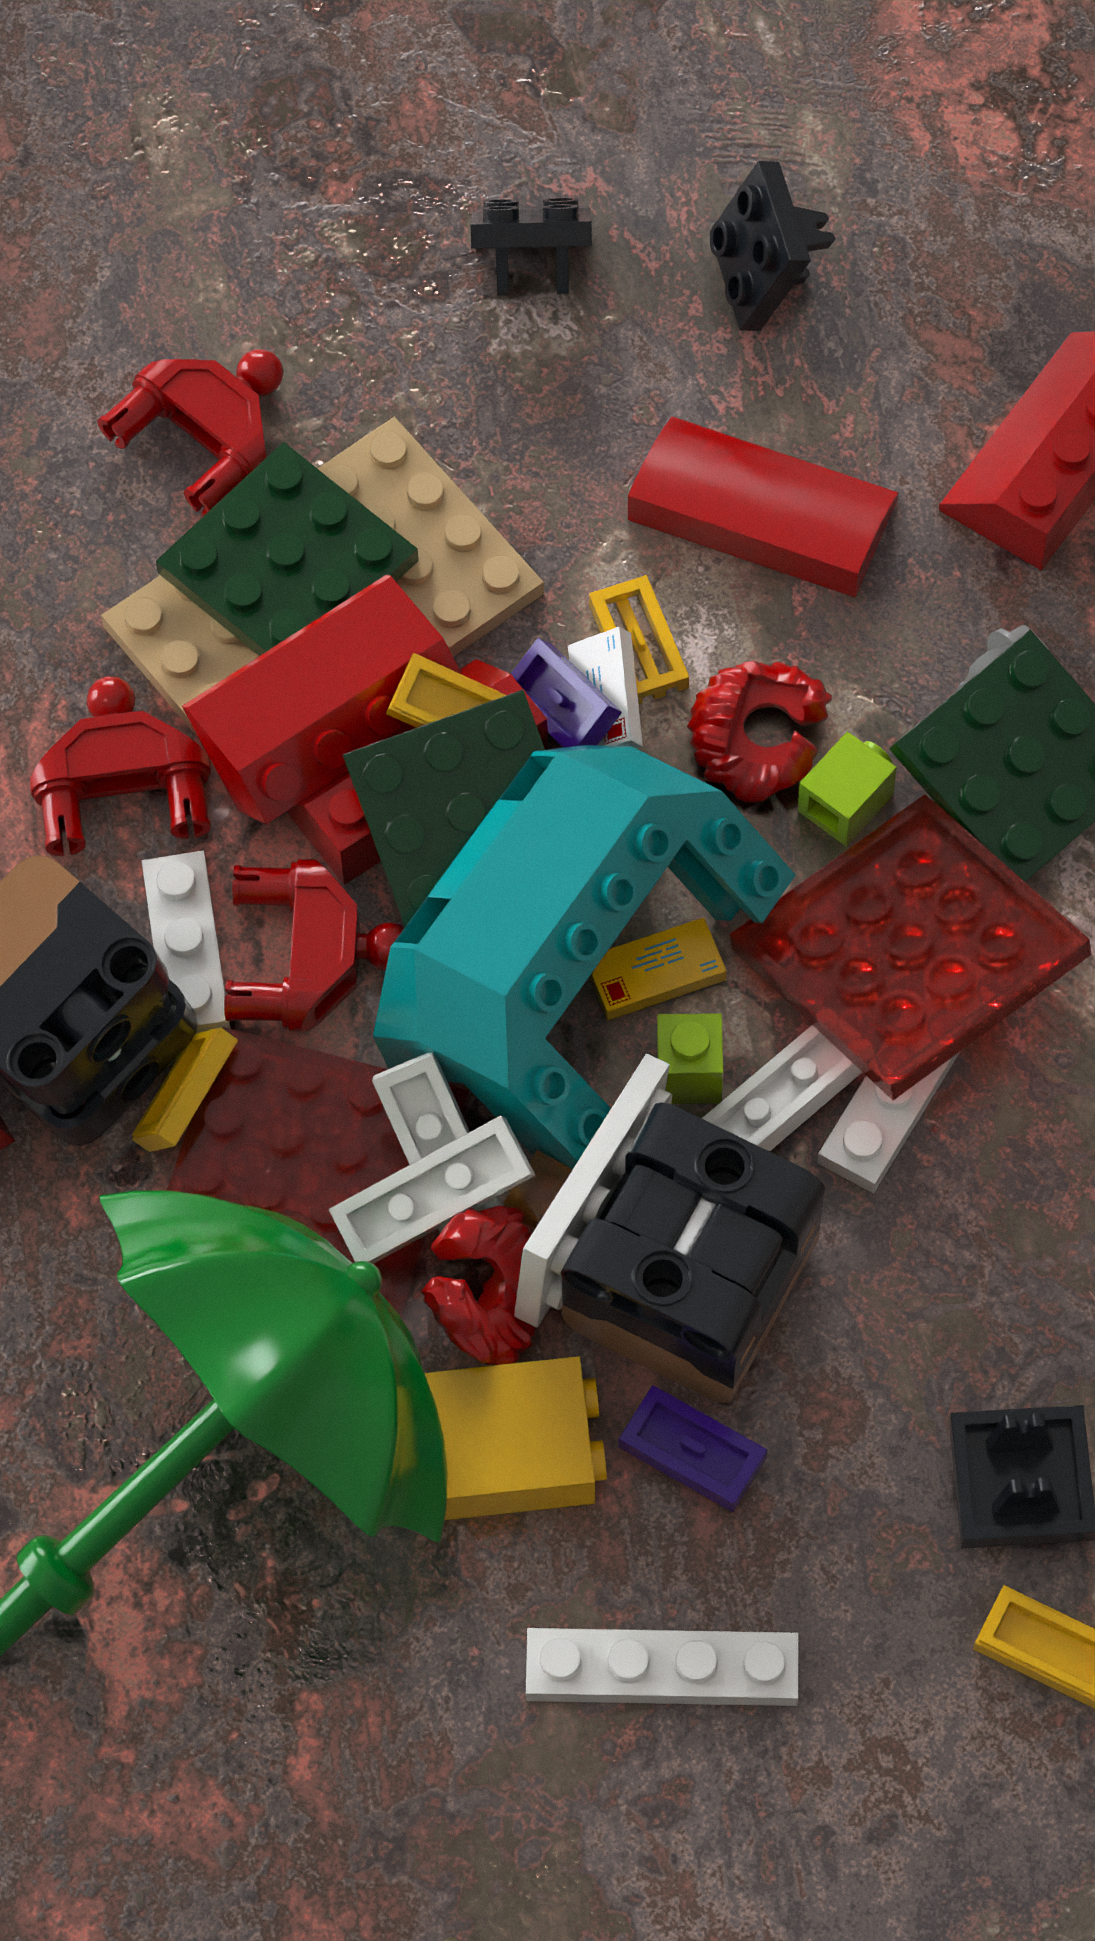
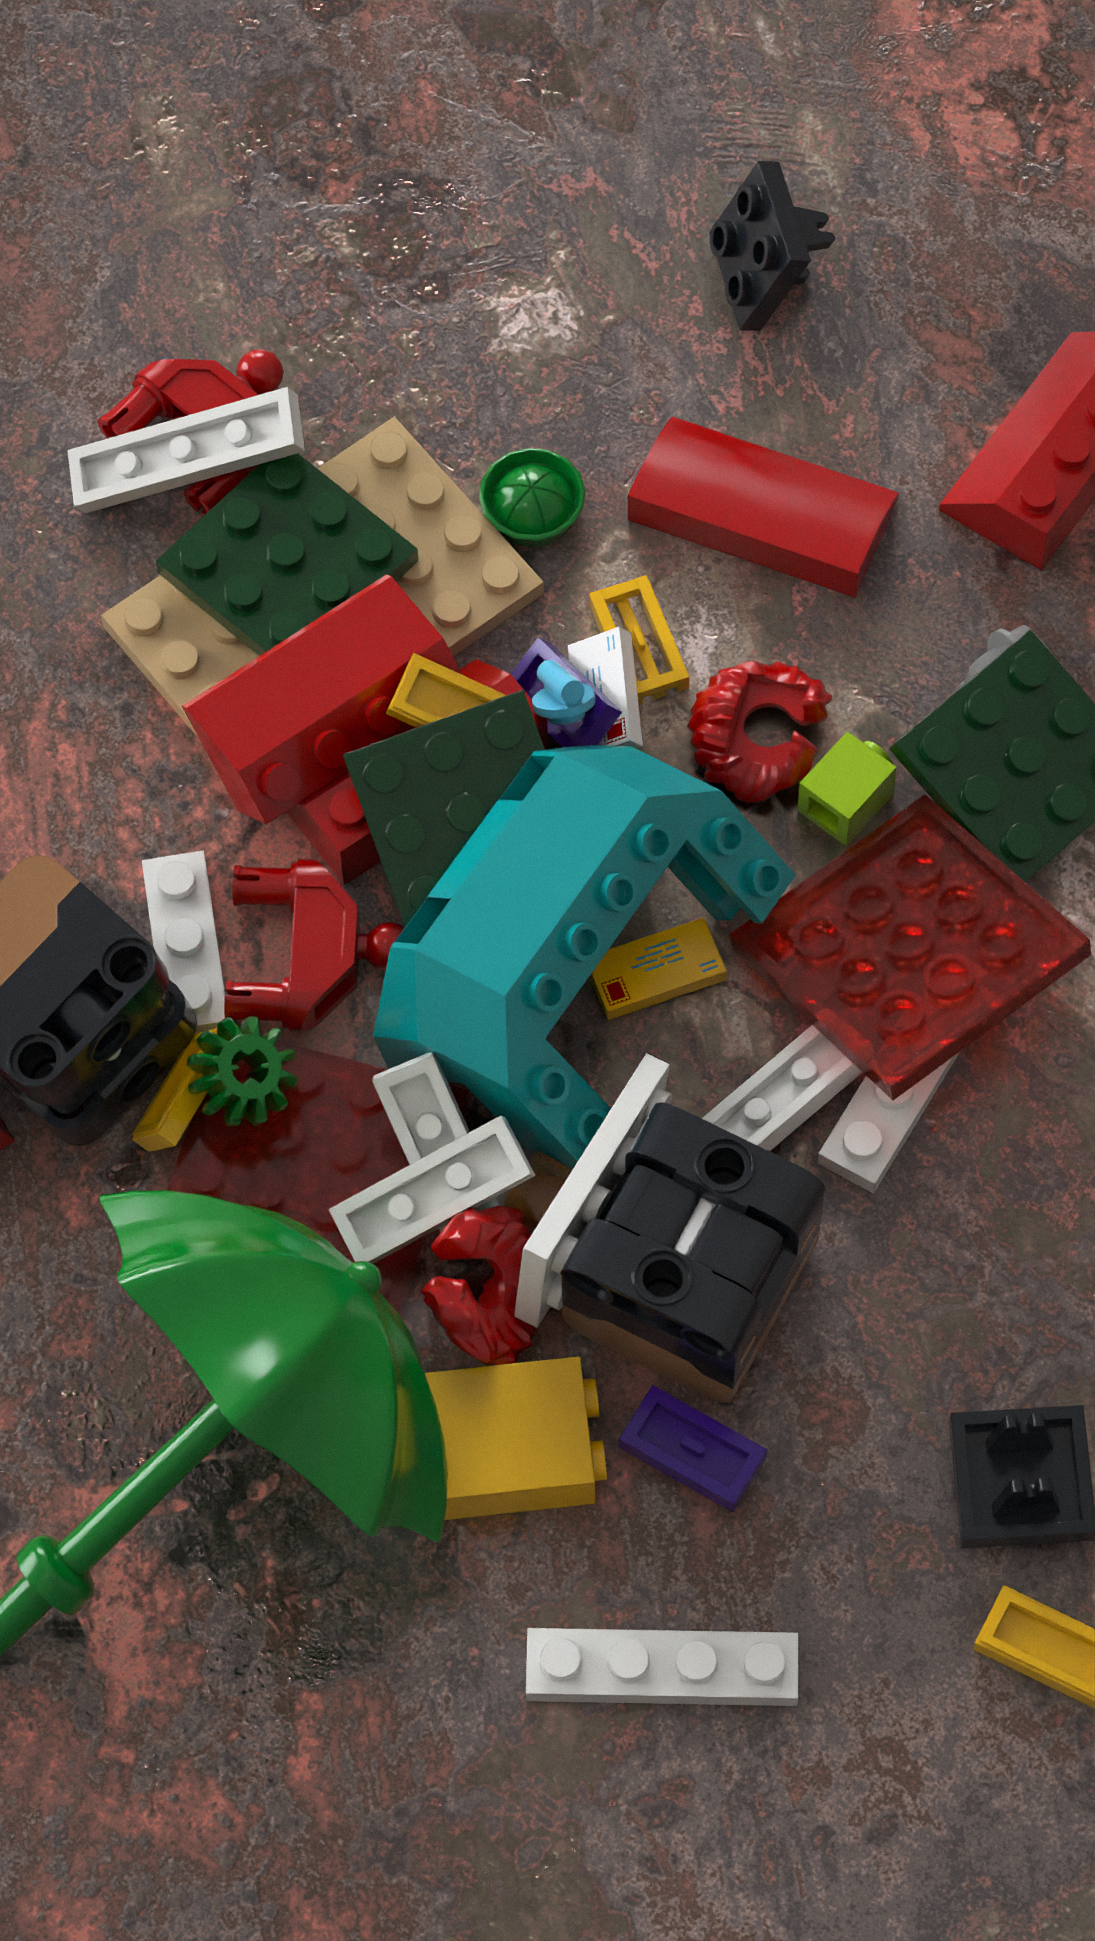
(116, 756): red connector -> none
(186, 450): none -> white plate
(218, 1062): none -> green gear
(506, 226): black plate -> none
(532, 496): none -> green hat
(563, 696): none -> medium azure plate
(695, 1056): lime brick -> none

